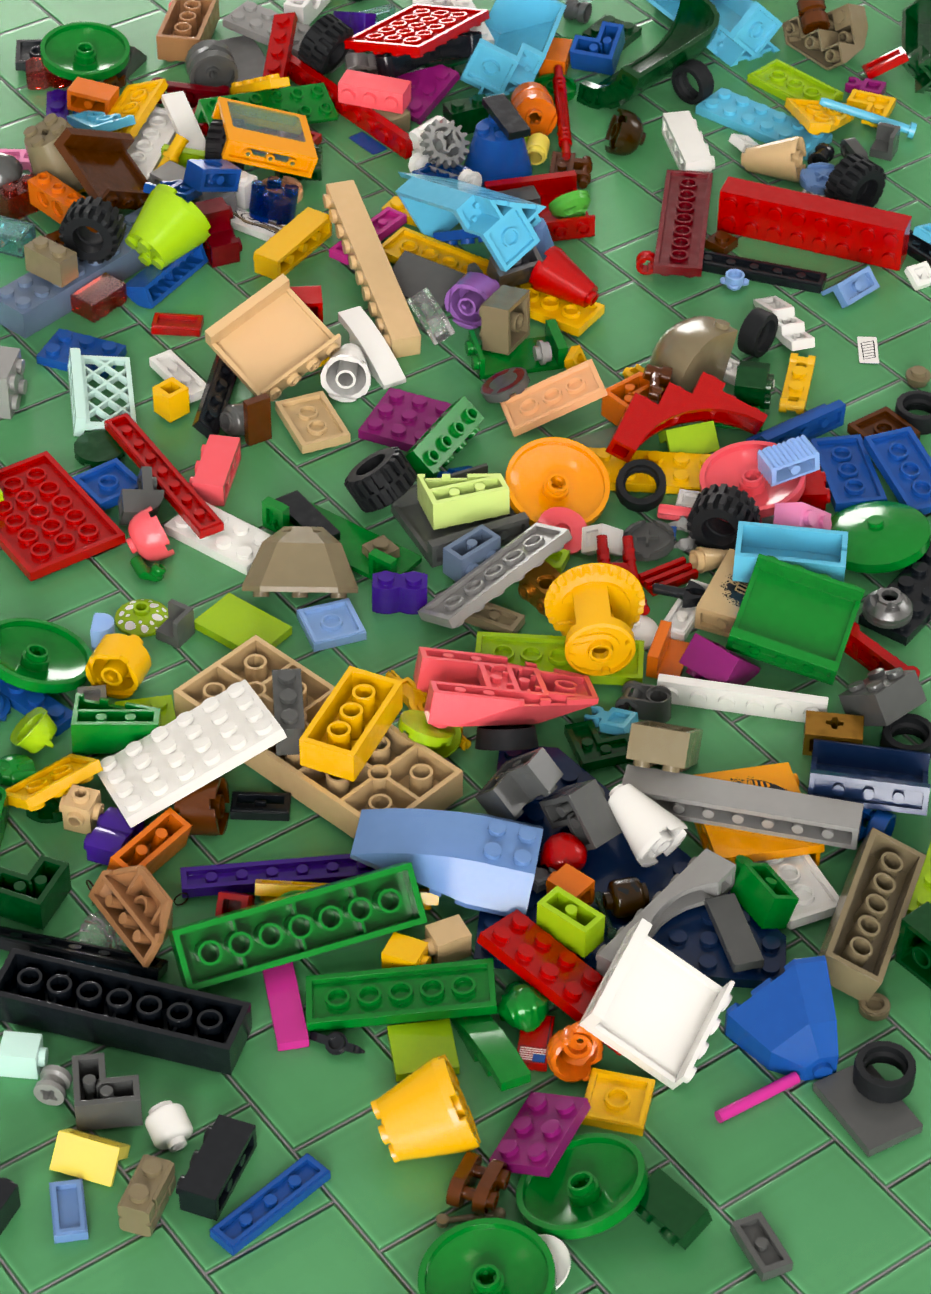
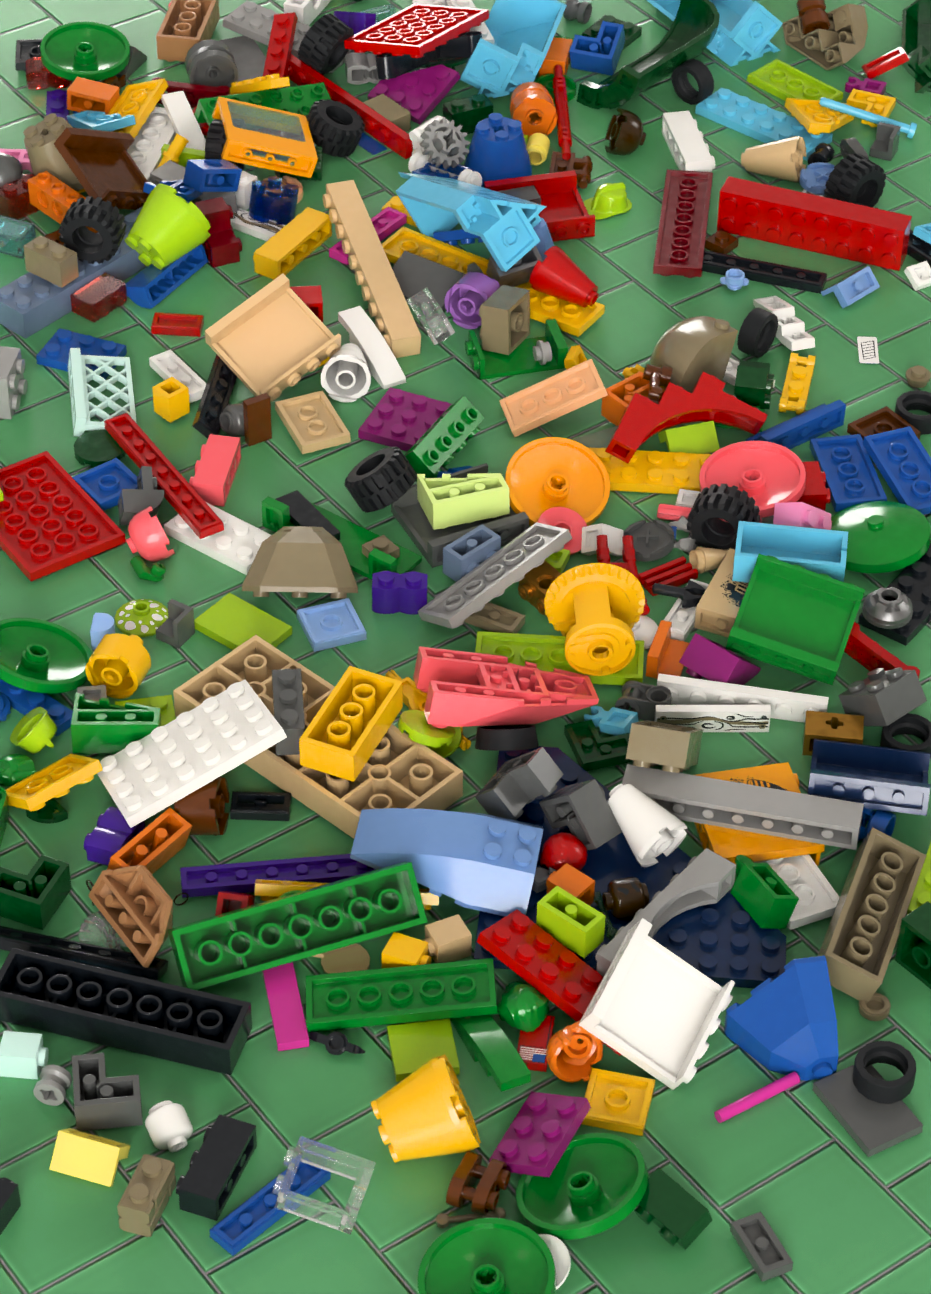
(68, 1211): medium blue tile -> none
(81, 809): tan brick -> none
(331, 1160): none -> clear window
(335, 127): none -> black tyre
(345, 959): none -> tan piece
(374, 91): coral brick -> none
(504, 383): dark grey tile -> none
(506, 116): black tile -> none
(570, 204): bright green piece -> none
(608, 201): none -> lime piece
(641, 258): red bush -> none
(646, 467): black tyre -> none
(716, 717): none -> white tile
(734, 932): dark grey tile -> none
(742, 141): white tile -> none
(788, 460): light blue brick -> none

